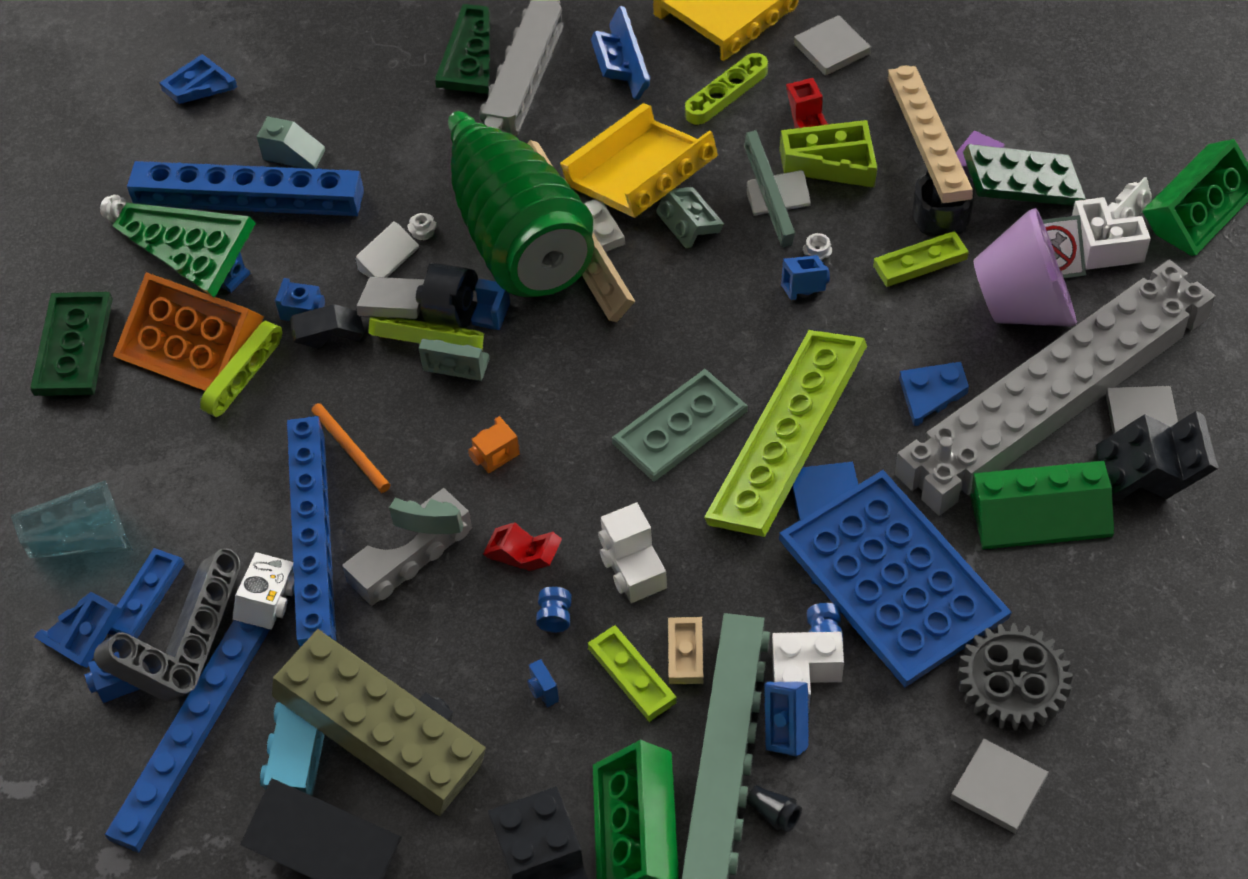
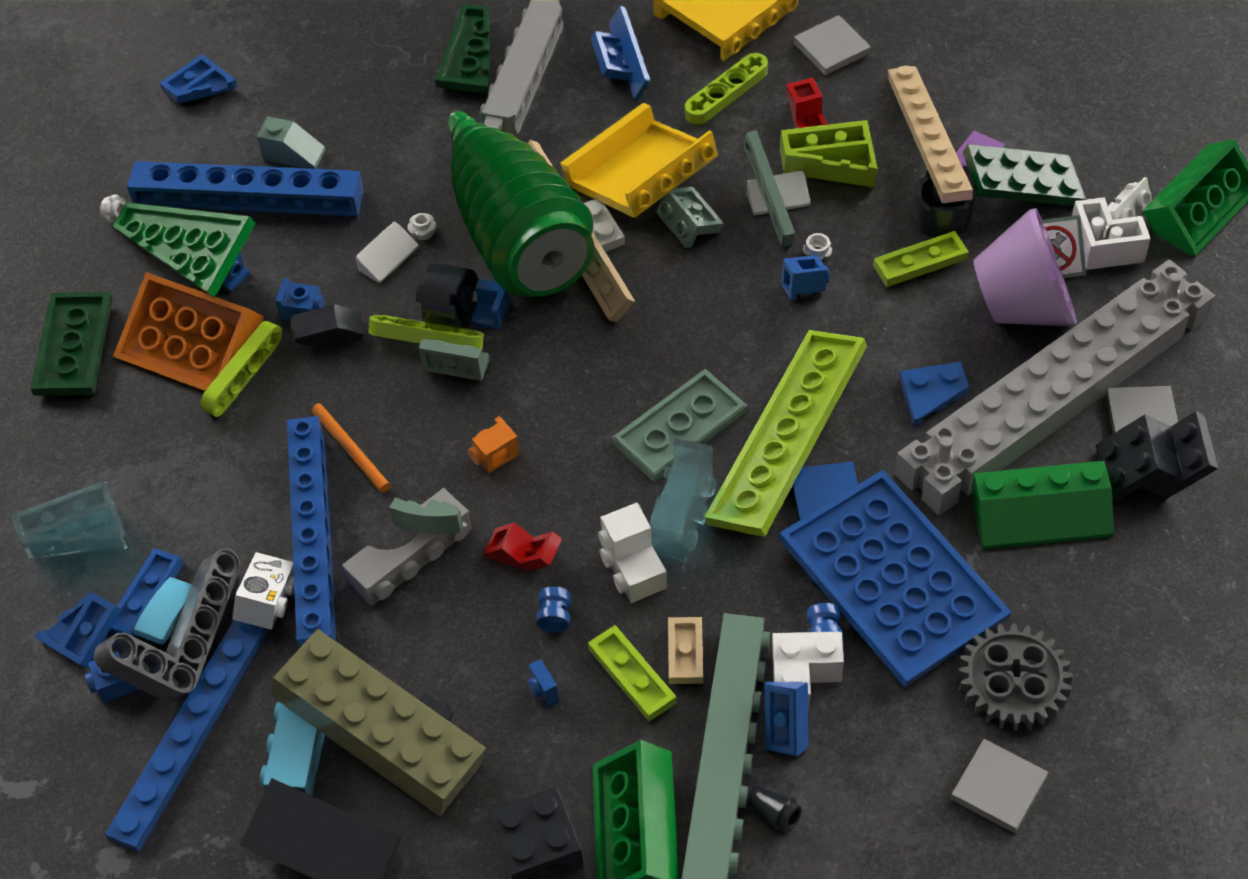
(163, 611): none -> medium azure slope
(390, 298): light grey tile -> none
(683, 500): none -> clear light blue wedge

